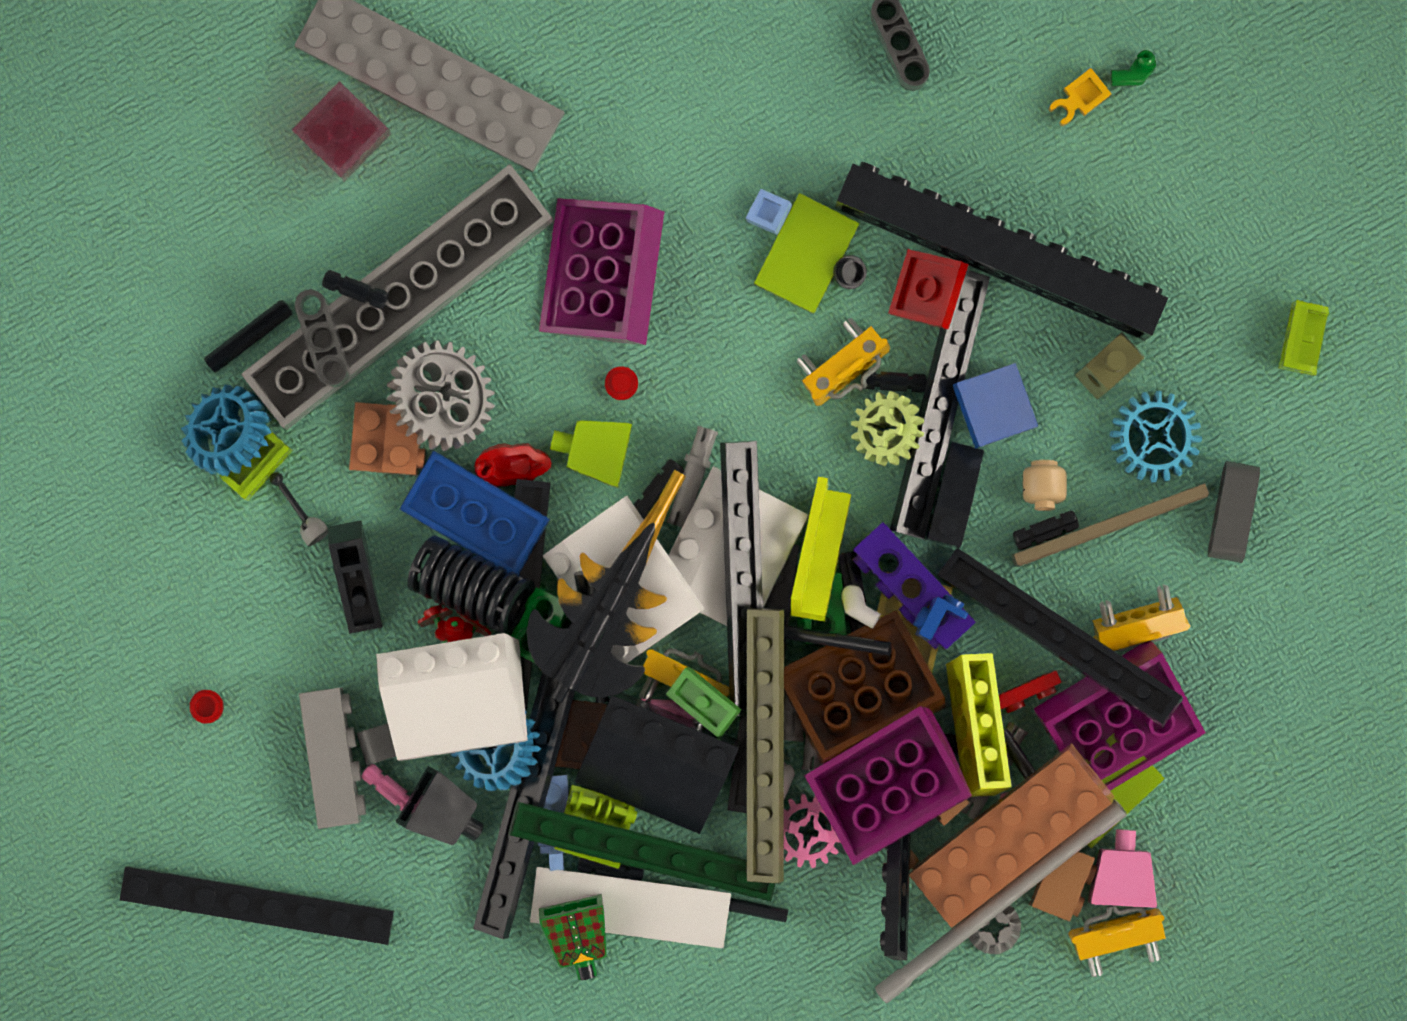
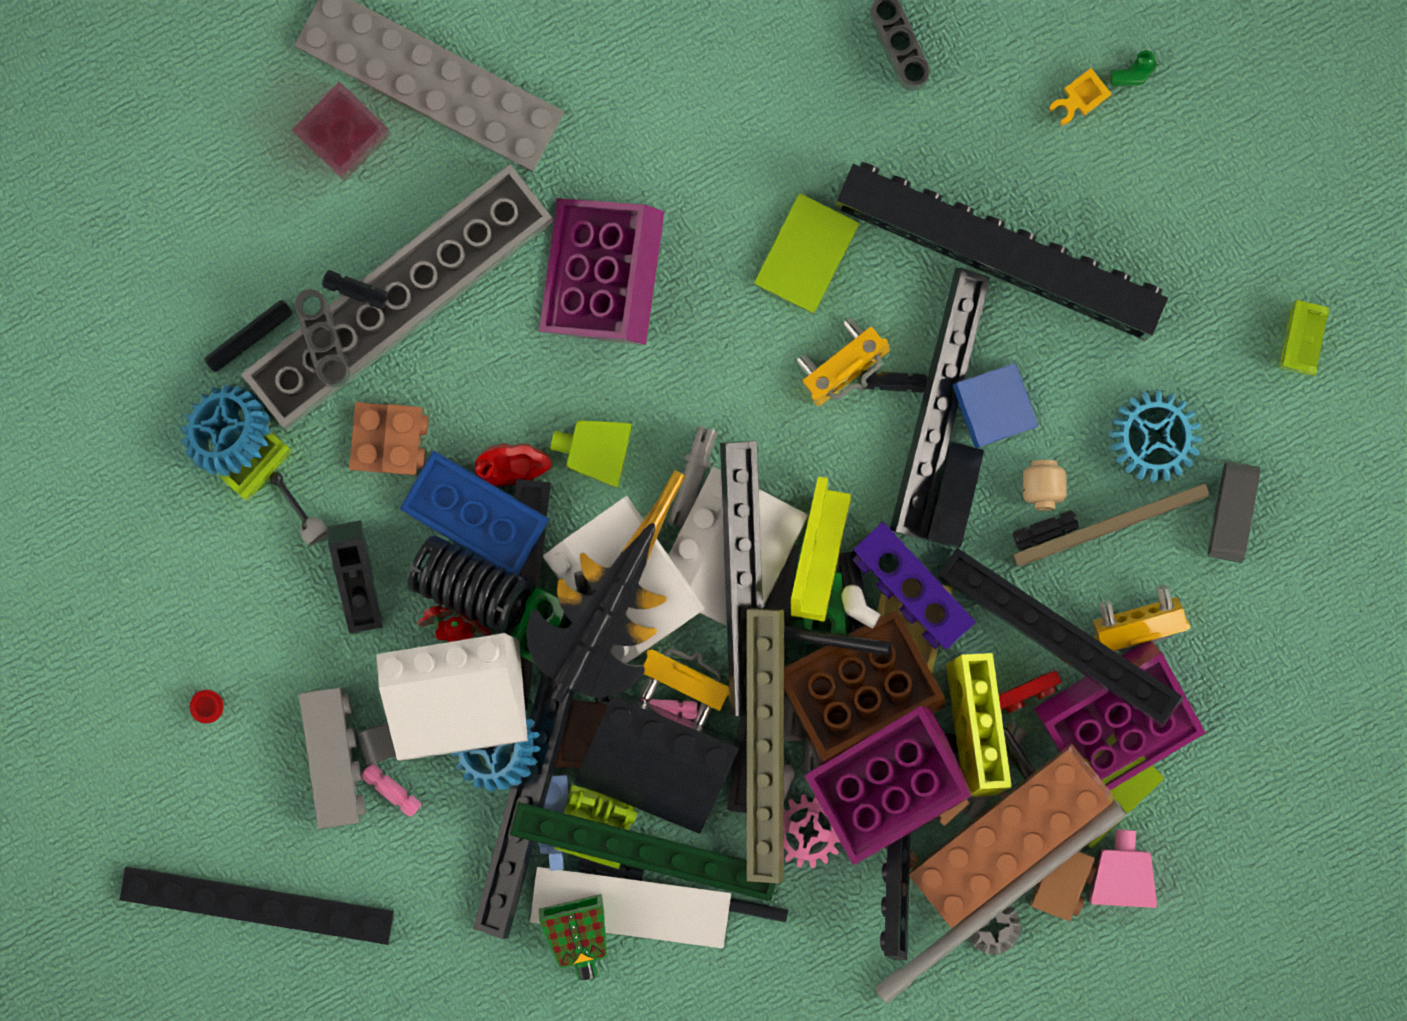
(440, 810): black torso -> none
(443, 367): light grey gear -> none
(621, 383): red plate -> none
(655, 488): black axle -> none
(703, 702): bright green plate -> none
(769, 211): light blue plate -> none
(849, 272): black plate -> none
(891, 442): yellowish green gear -> none
(928, 289): red plate -> none
(930, 618): blue bracket -> none
(1109, 365): olive torso -> none
(1118, 934): yellow piece -> none

